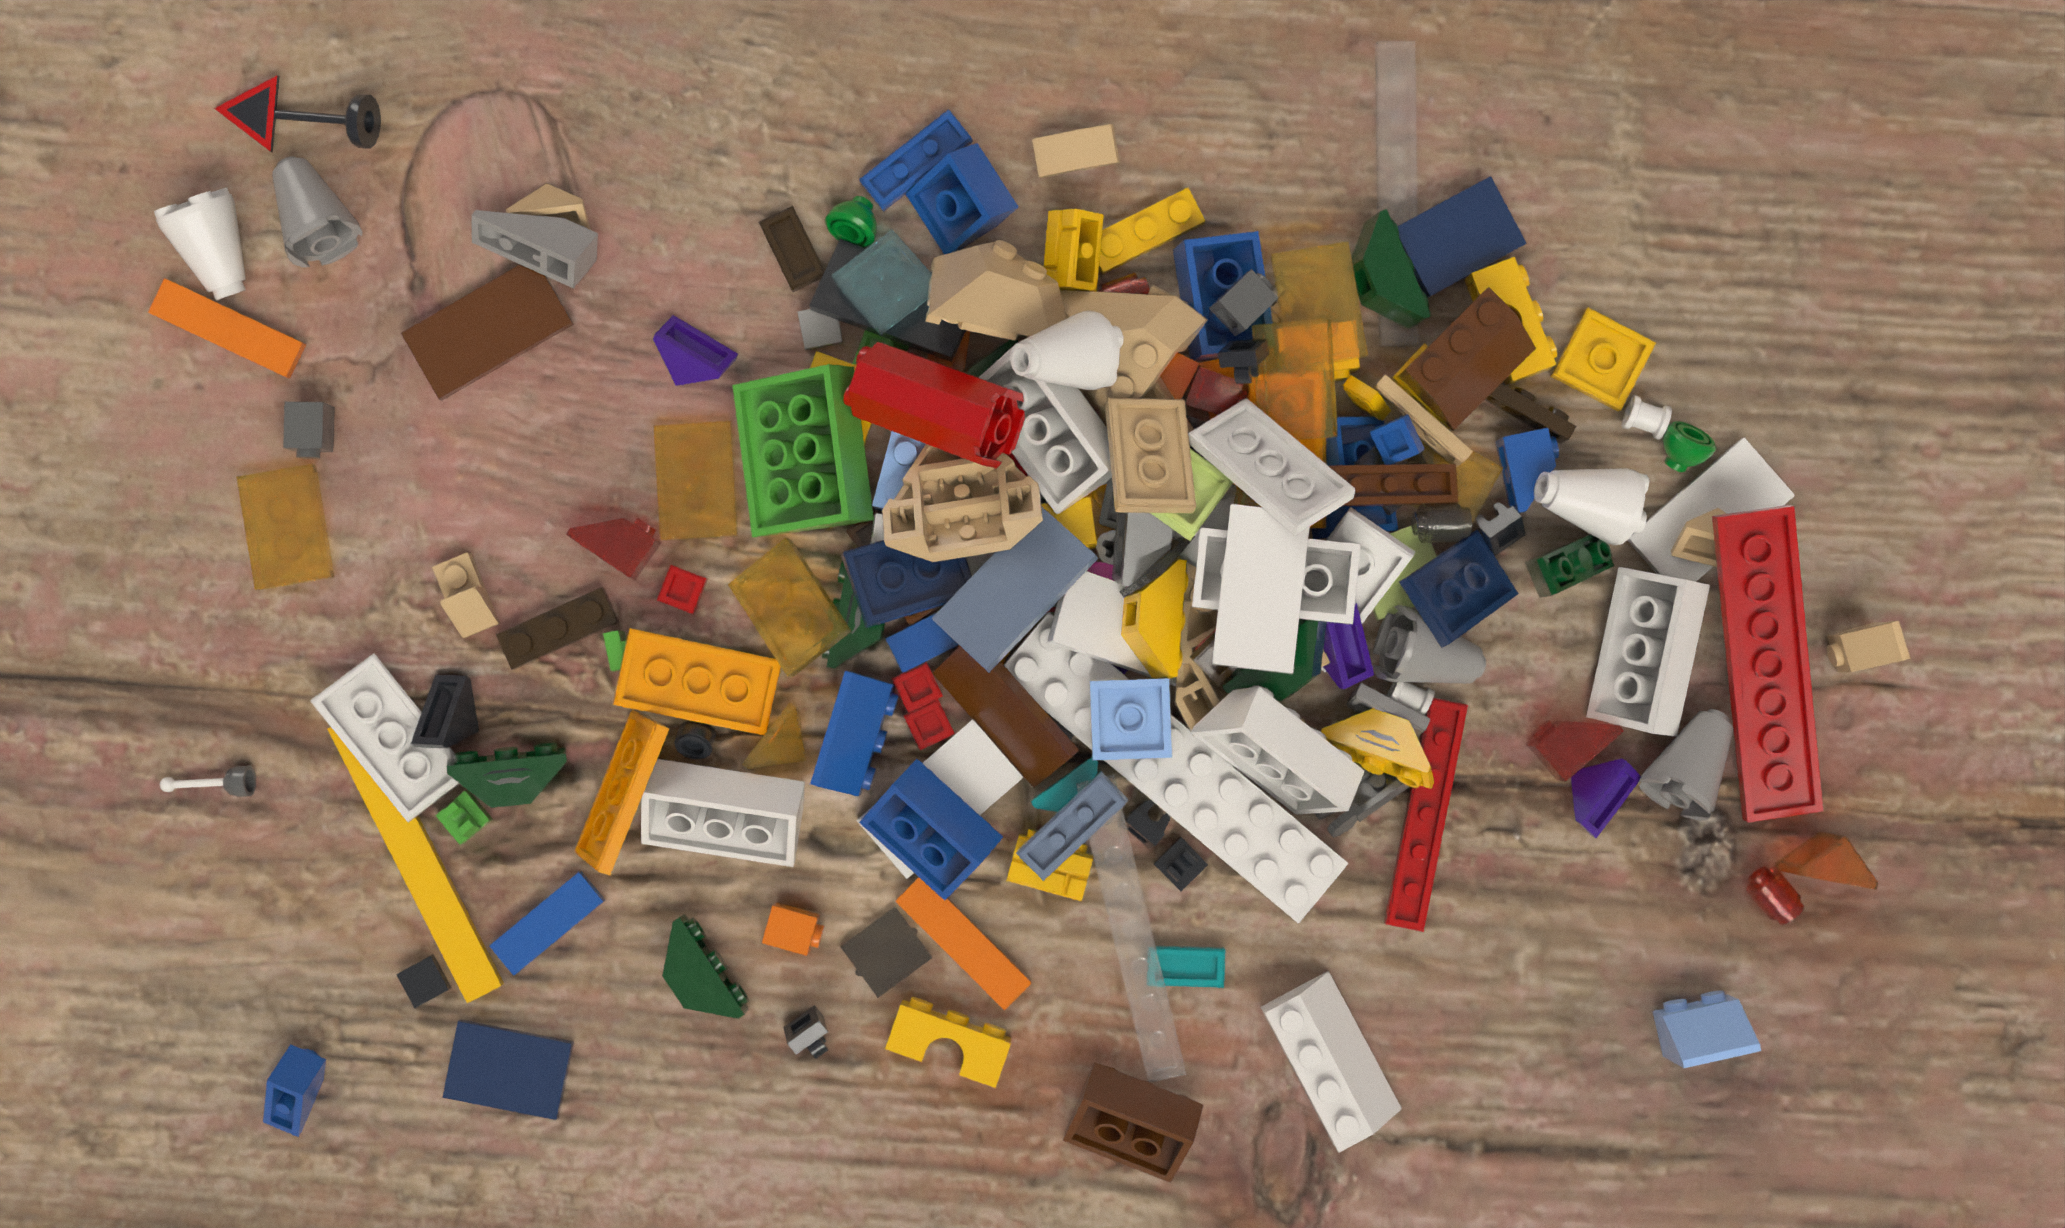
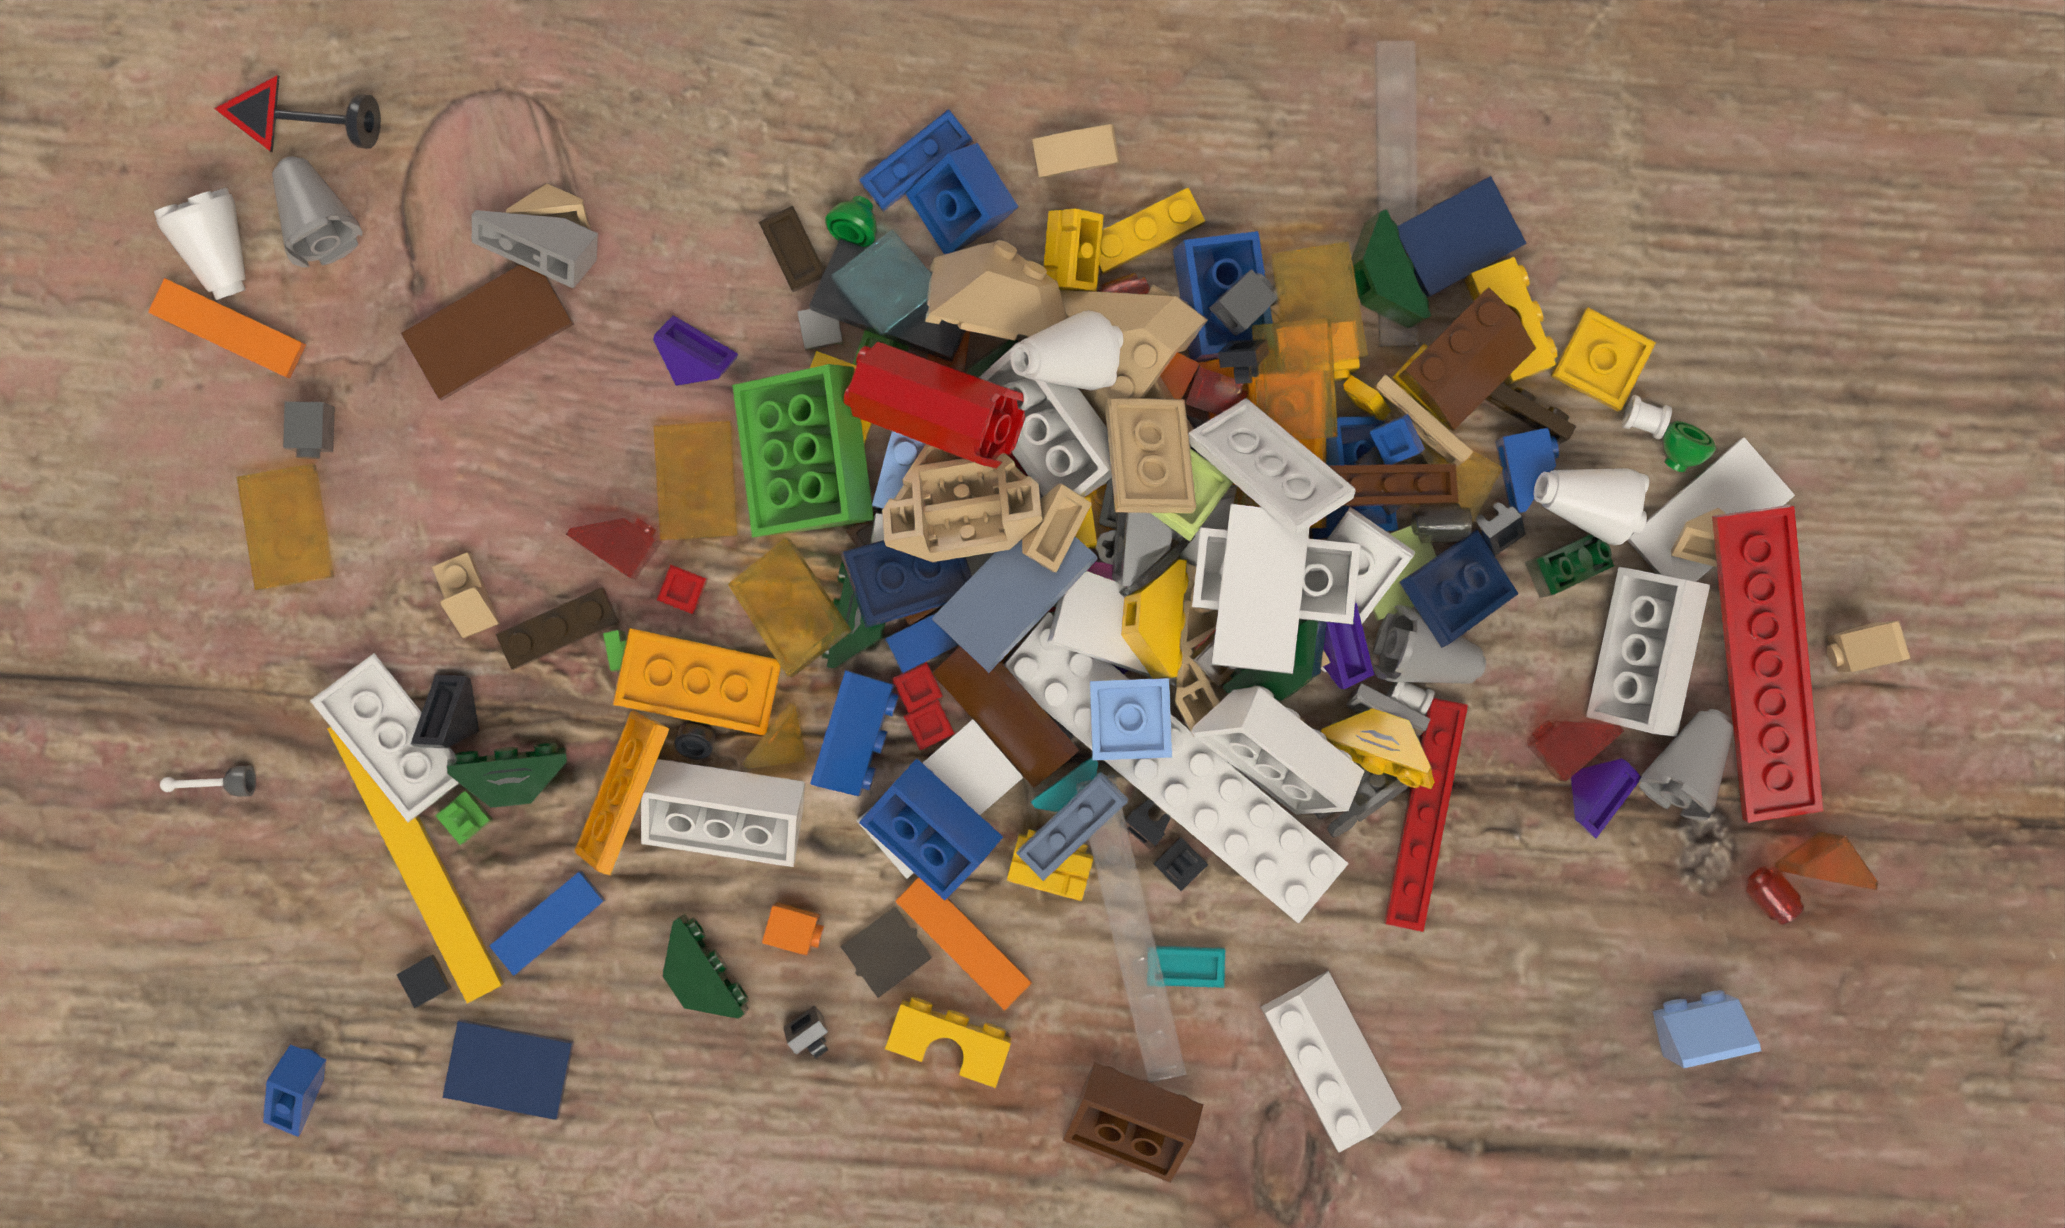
(1062, 517): none -> tan slope

